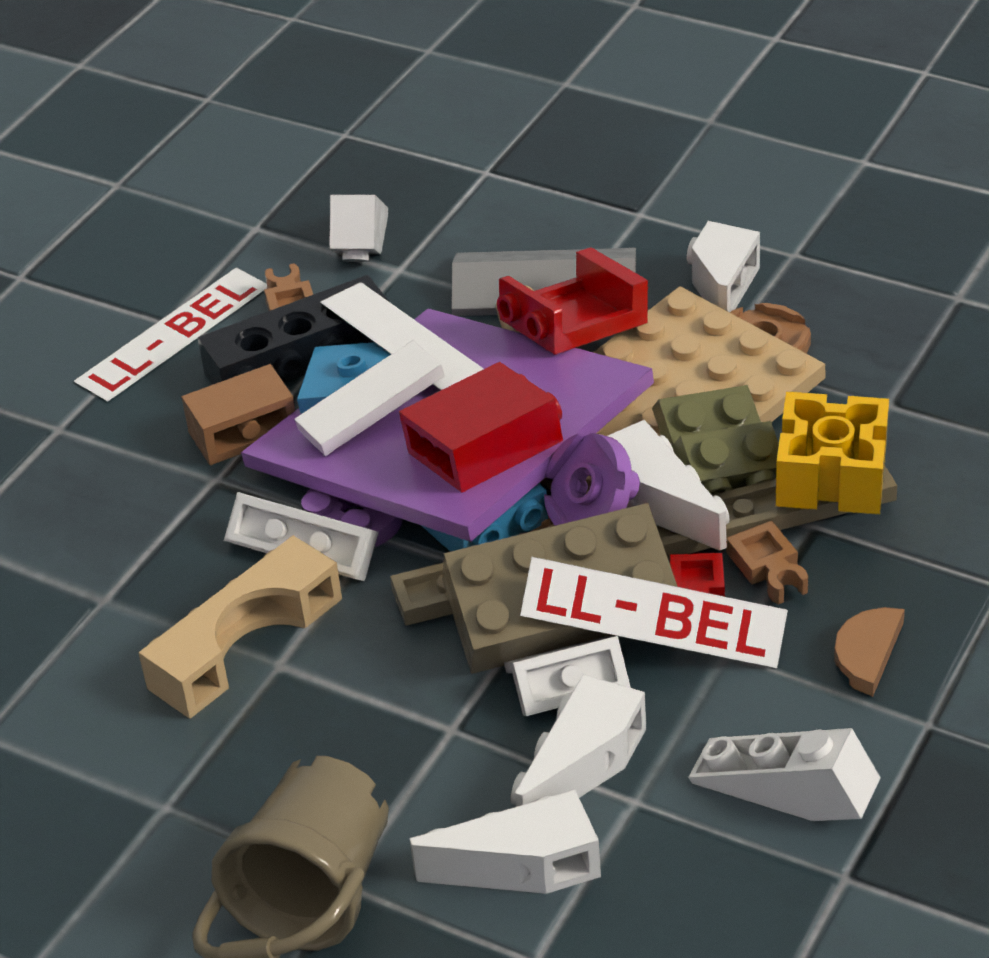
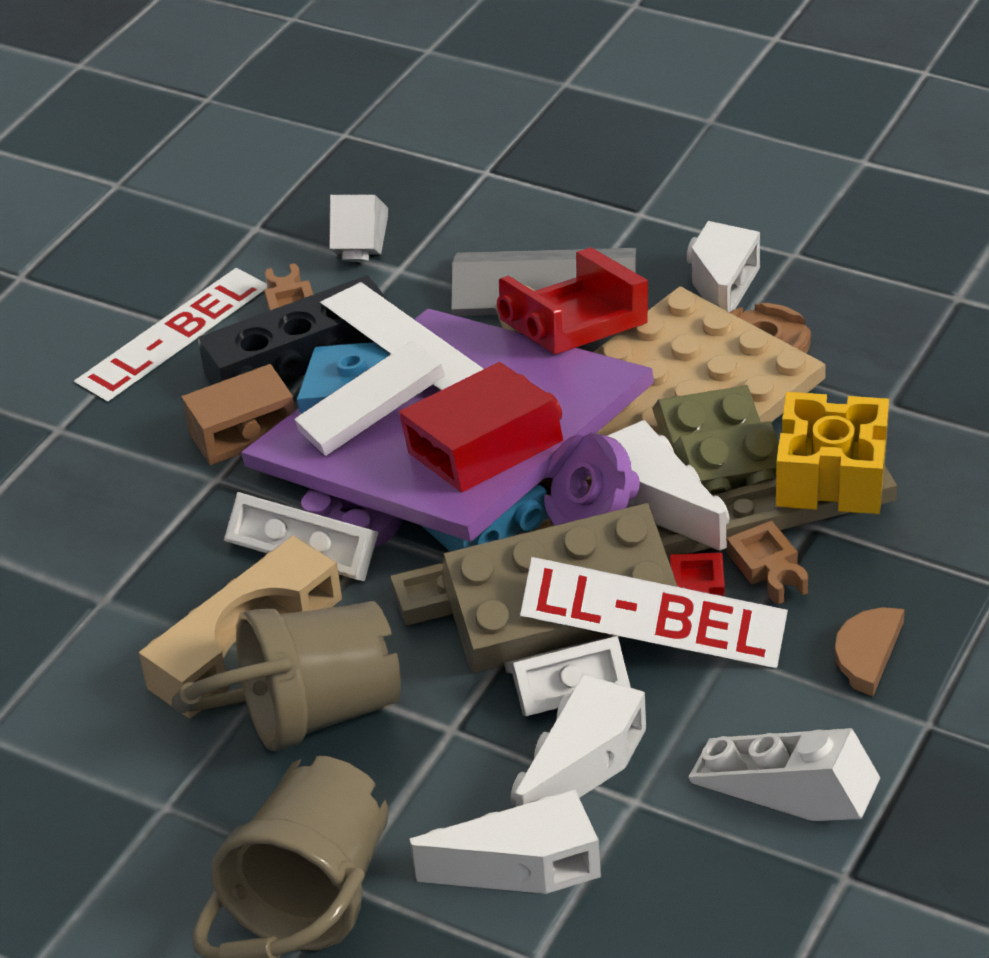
(304, 671): none -> dark tan piece

